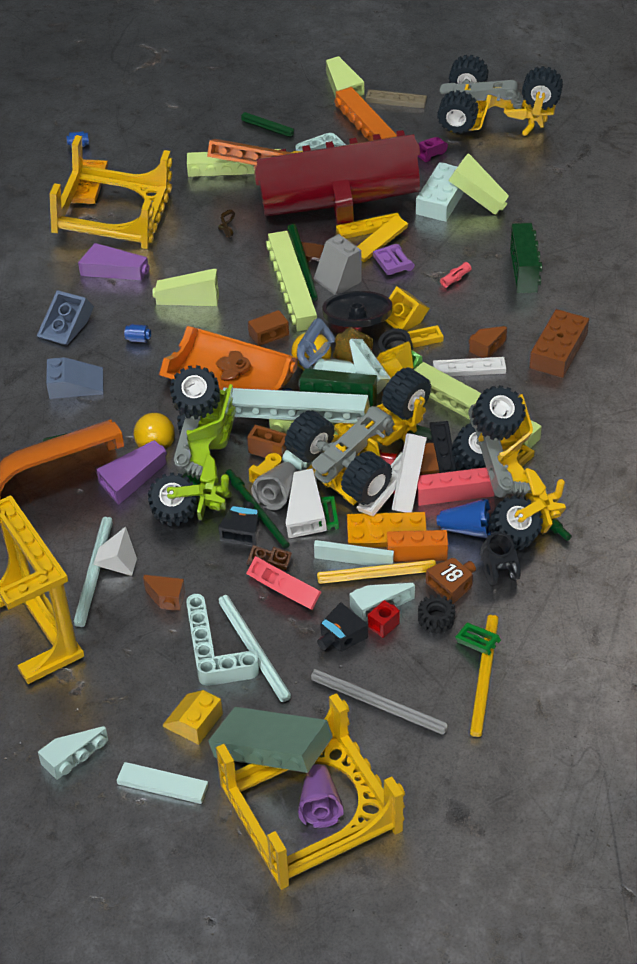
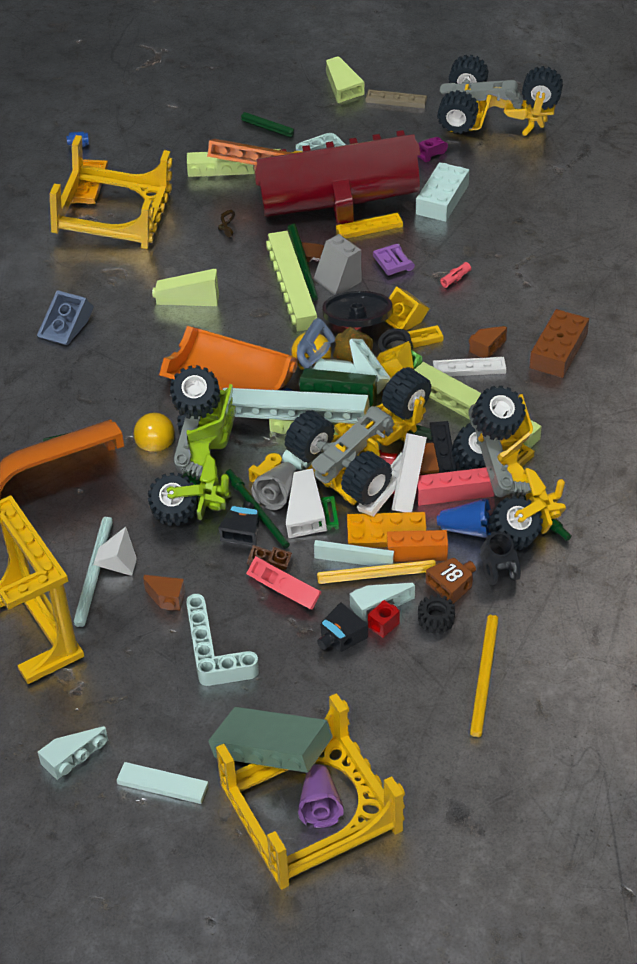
(73, 378): sand blue slope -> none
(113, 263): medium lavender slope -> none
(131, 471): medium lavender slope -> none
(137, 333): blue brick -> none
(195, 716): yellow slope -> none
(233, 365): dark orange plate -> none
(253, 646): light aqua axle -> none
(266, 441): dark orange brick -> none
(268, 328): dark orange brick -> none
(362, 114): orange brick -> none
(379, 701): light grey axle -> none
(382, 237): yellow tile -> none
(475, 641): green tile -> none
(479, 185): yellowish green slope -> none
(525, 258): dark green brick -> none

